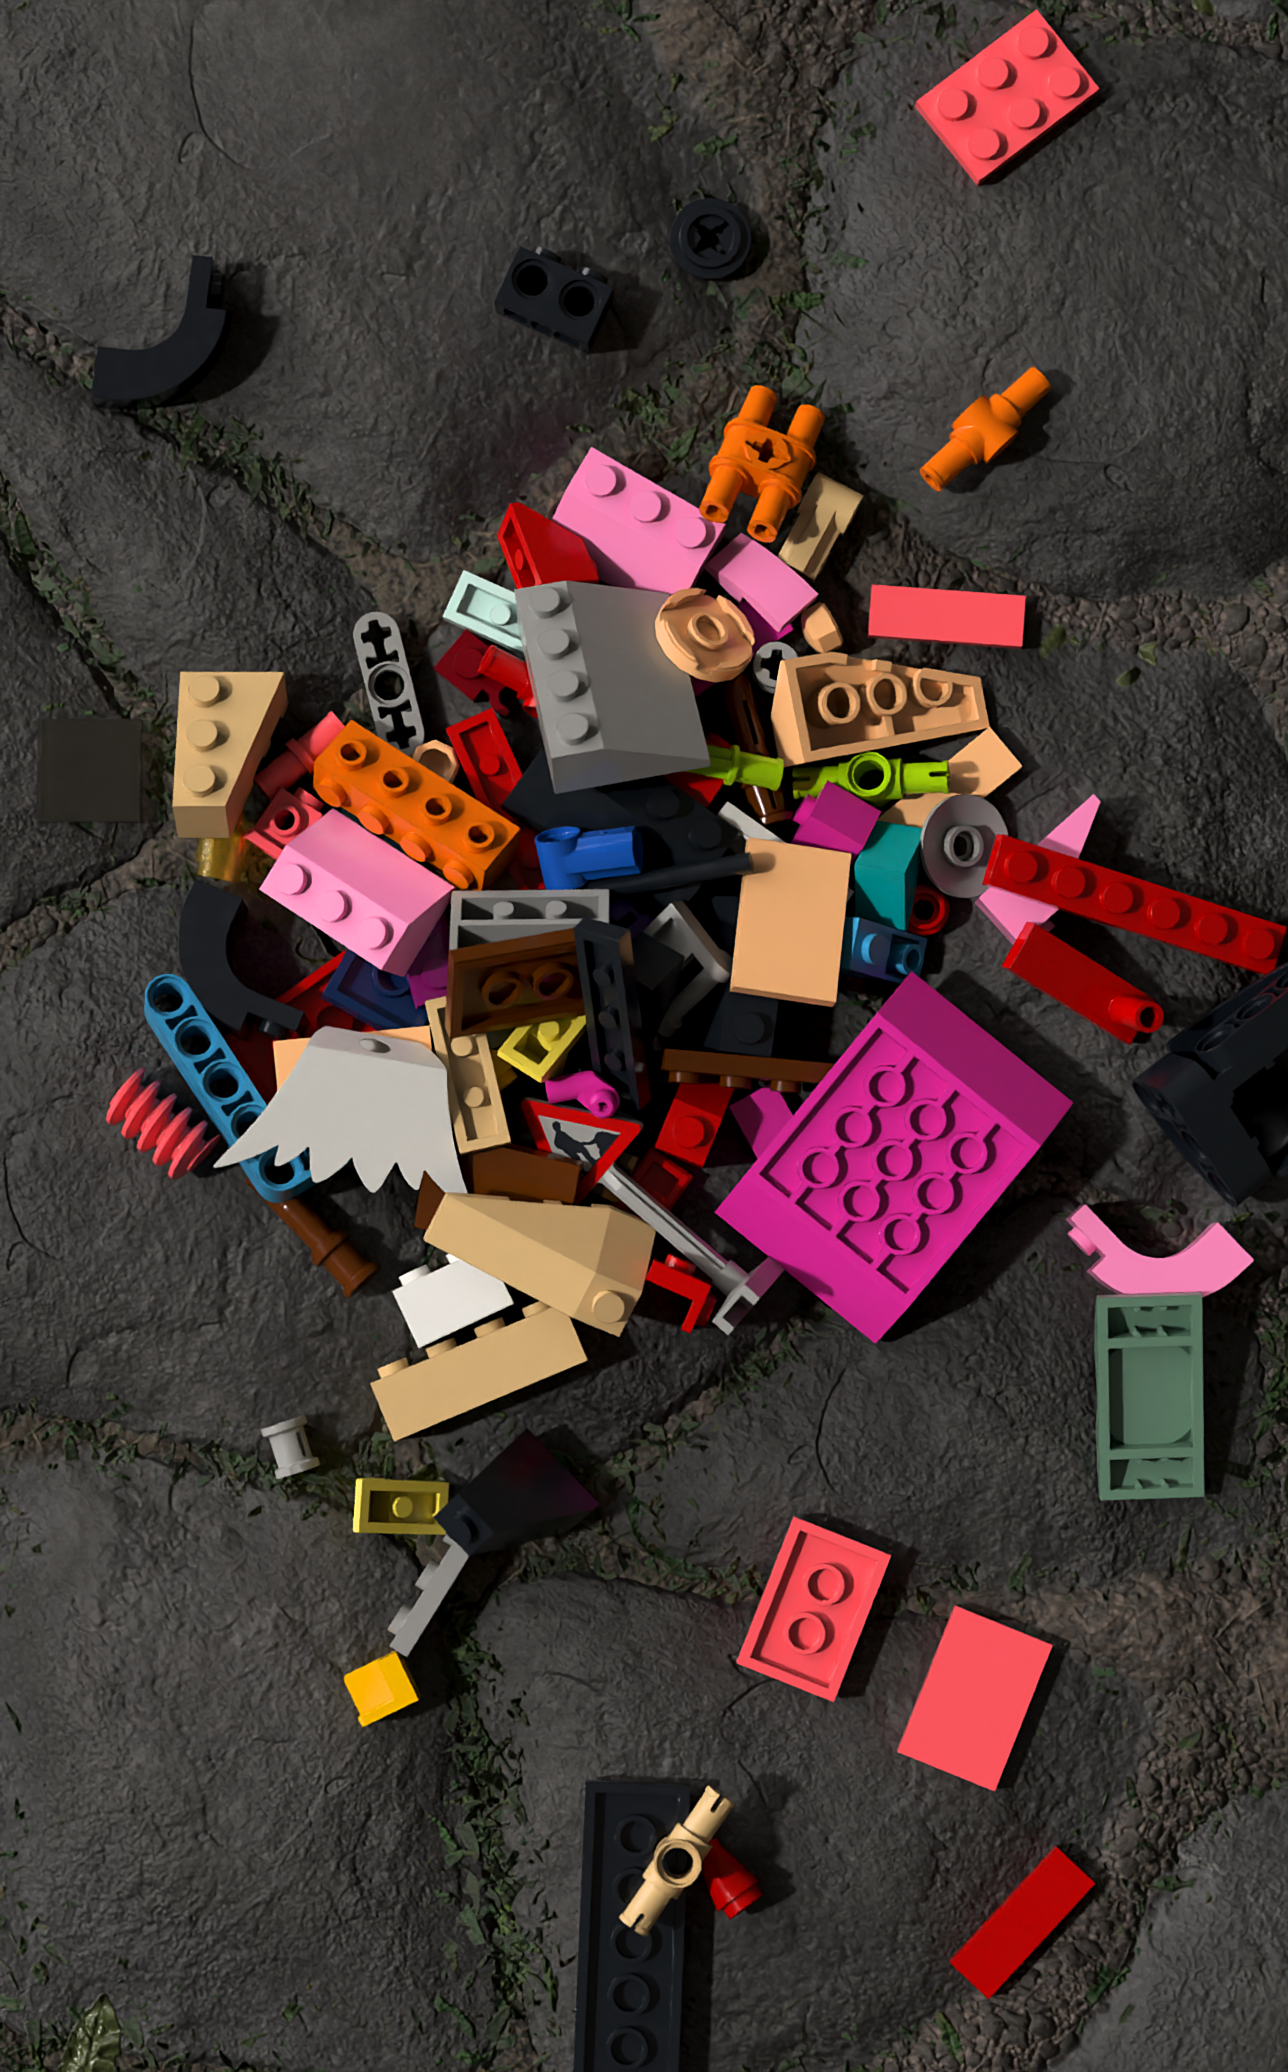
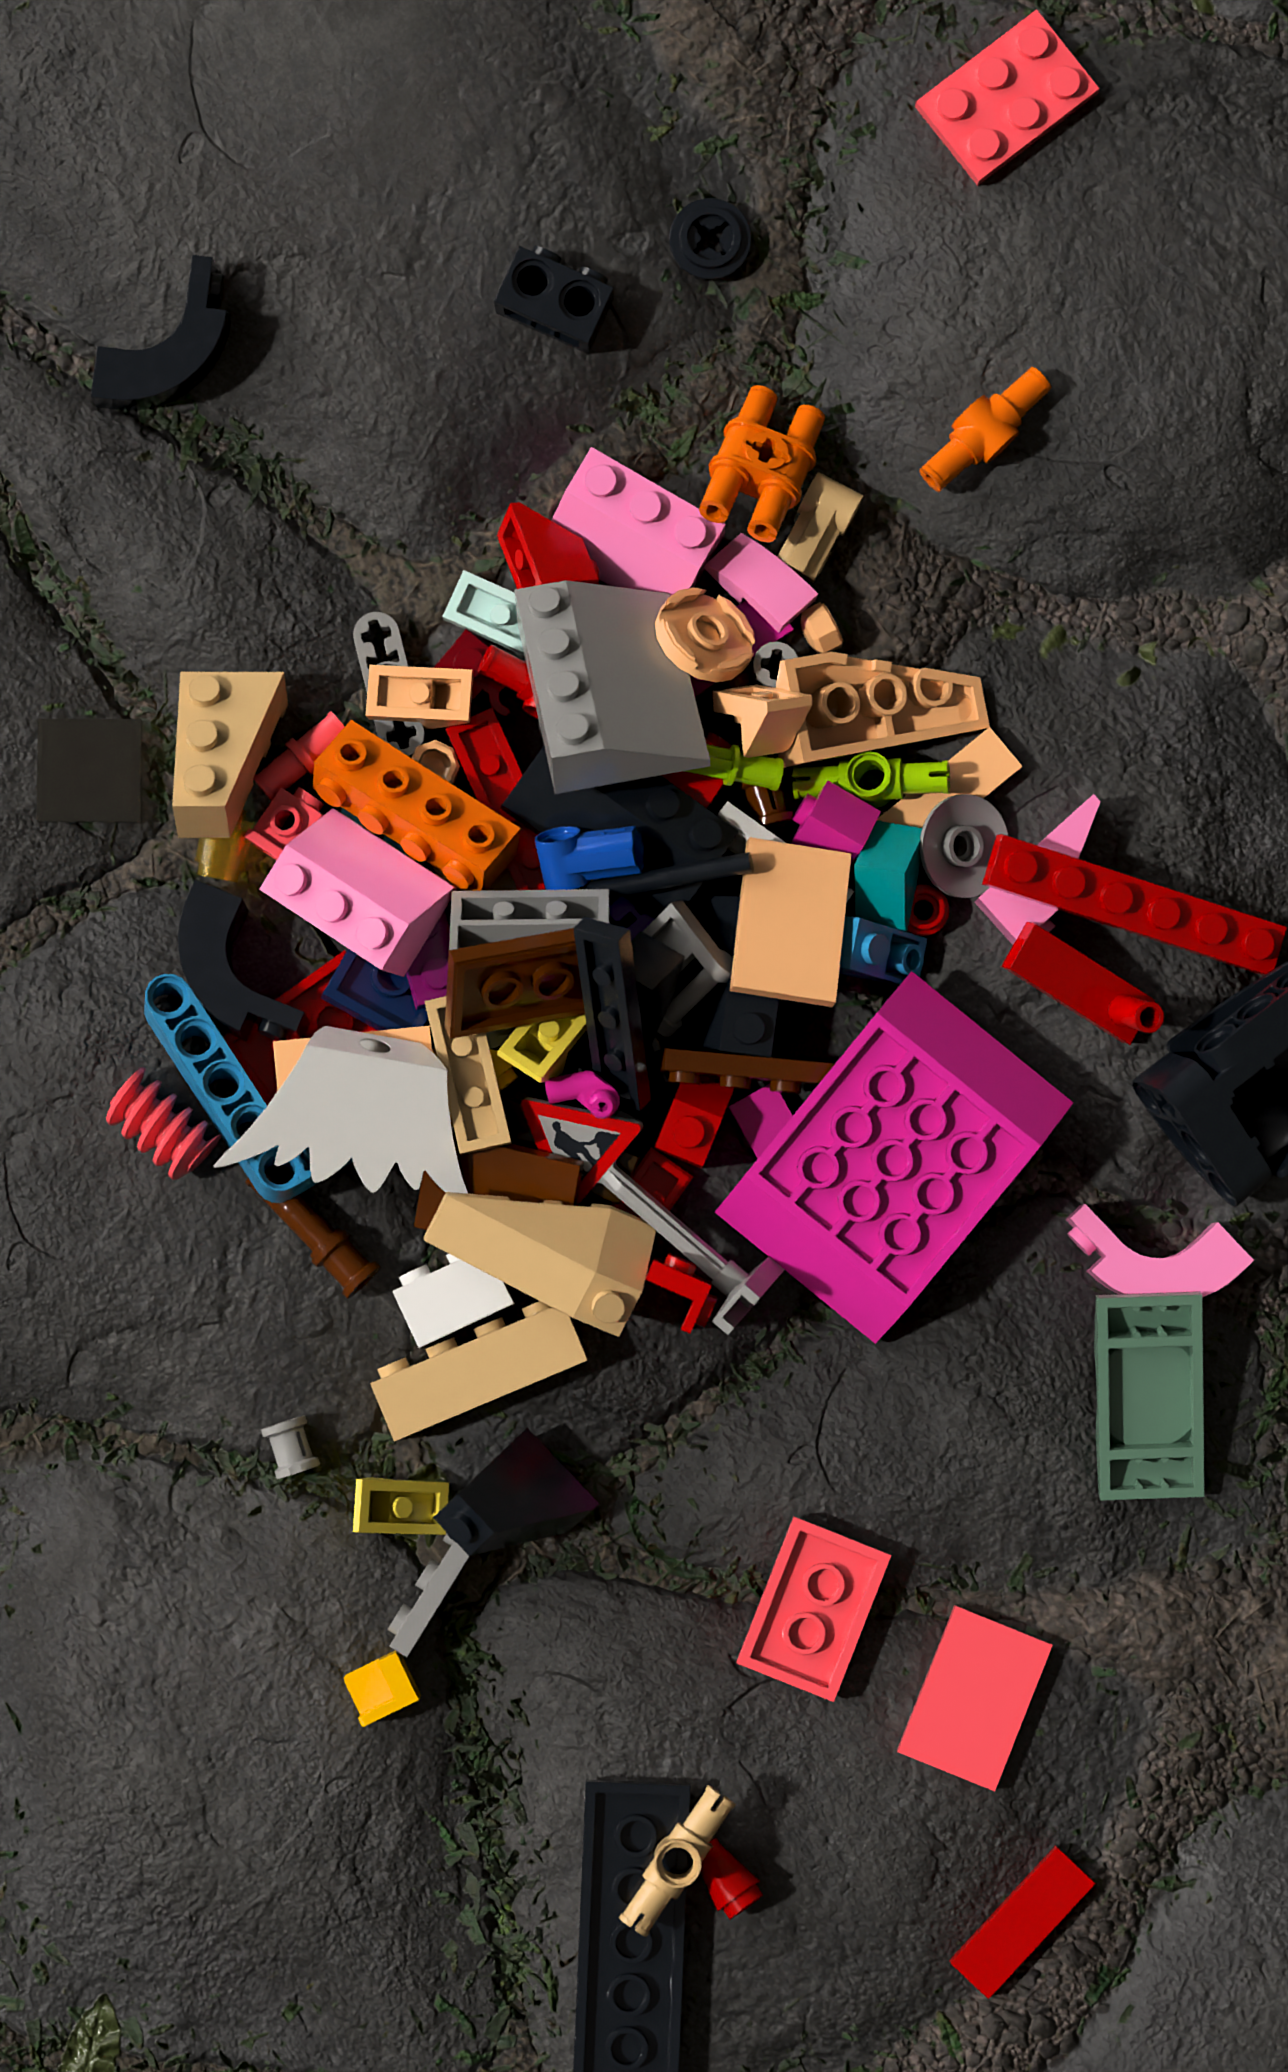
(420, 695): none -> light nougat slope
(766, 716): none -> light nougat slope
(946, 616): coral tile -> none

